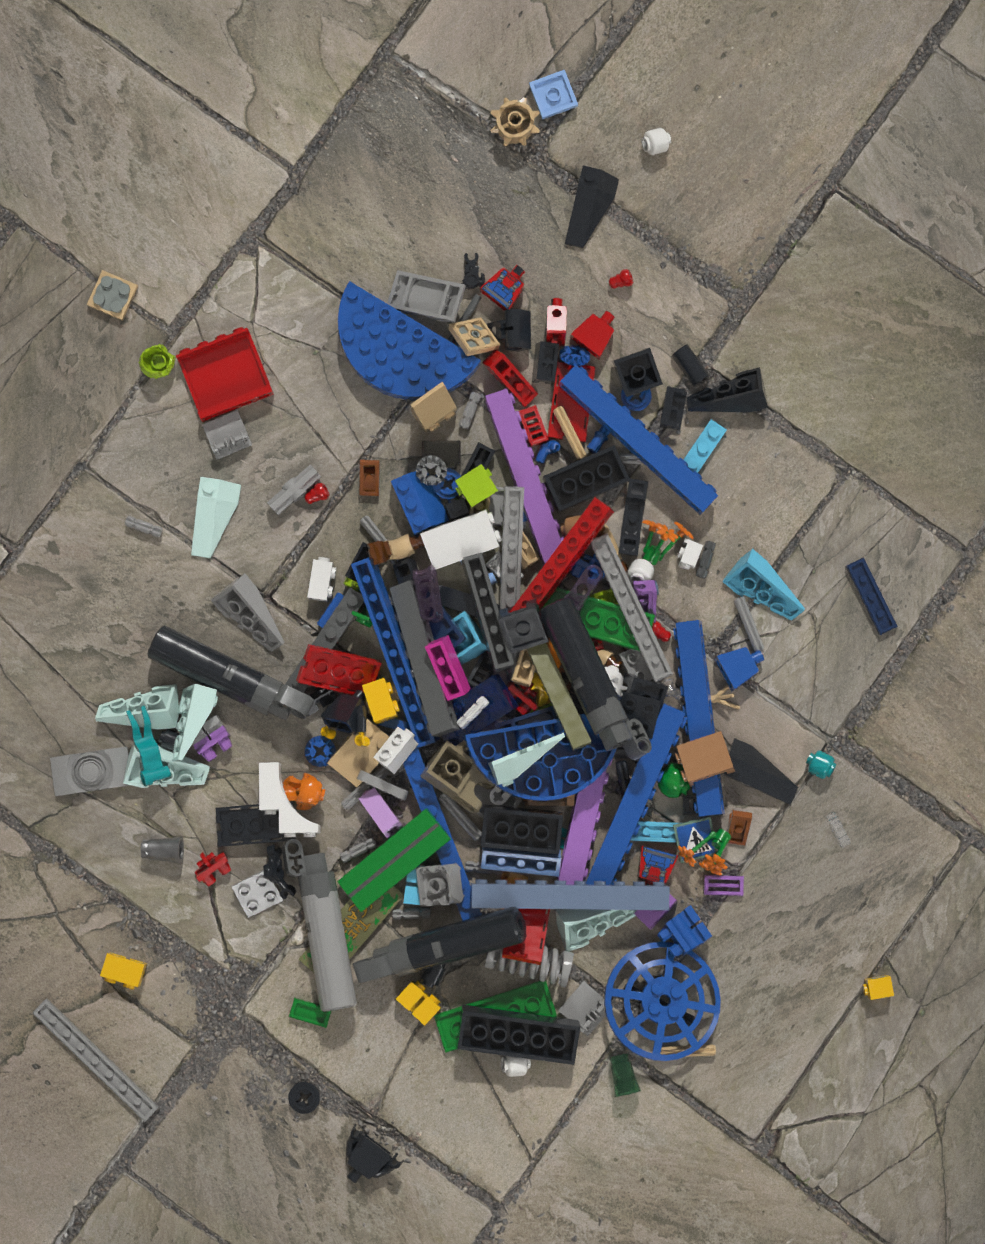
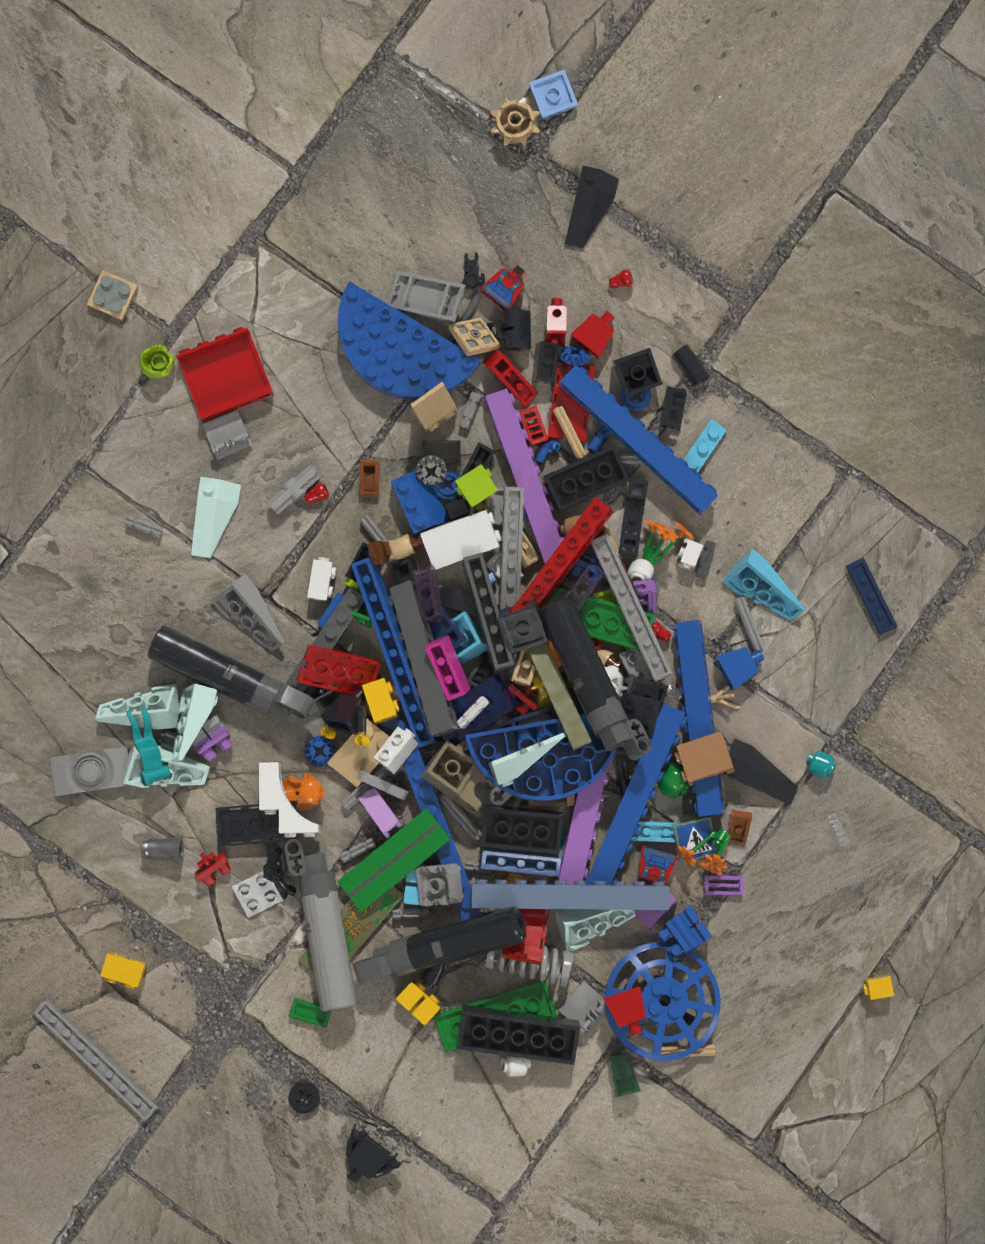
(628, 1009): none -> red torso
(656, 141): white head -> none
(740, 394): black wedge -> none

